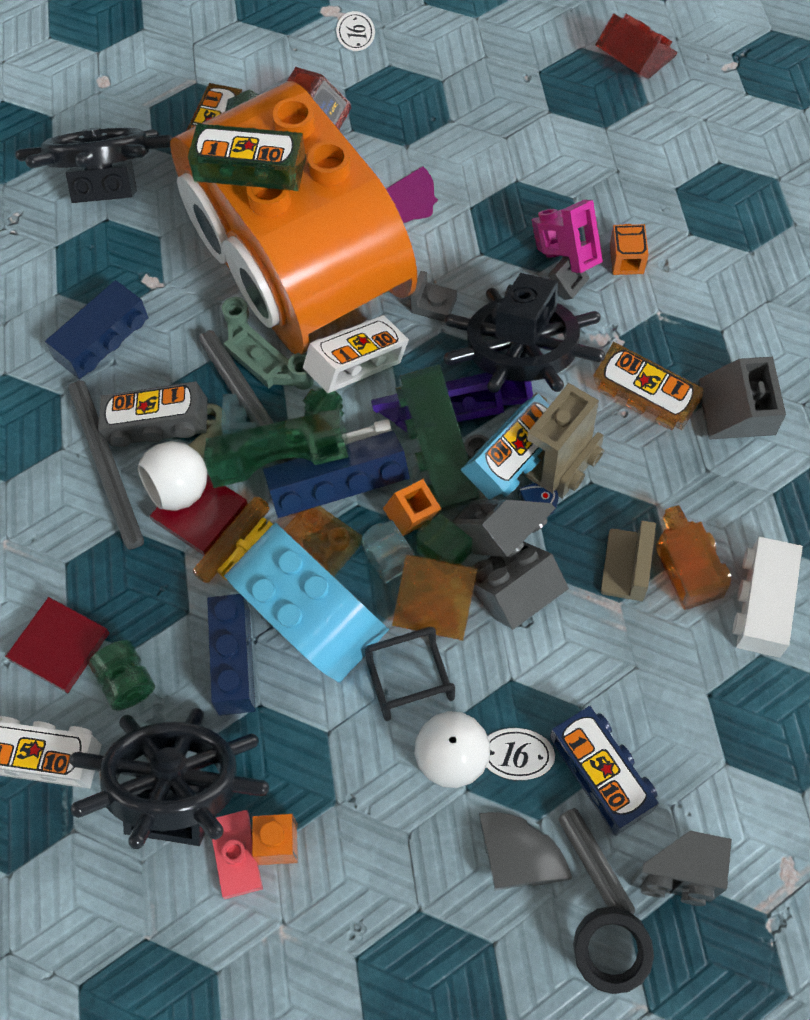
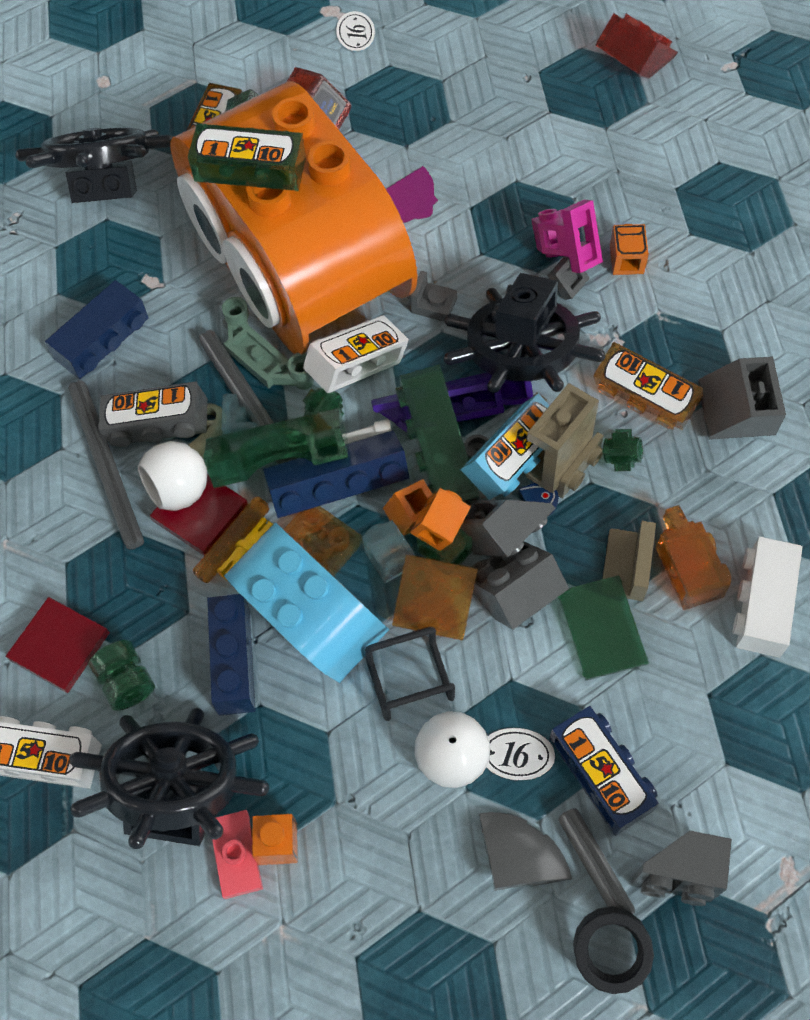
(440, 519): none -> orange brick
(603, 628): none -> clear green piece
(623, 450): none -> clear green gear

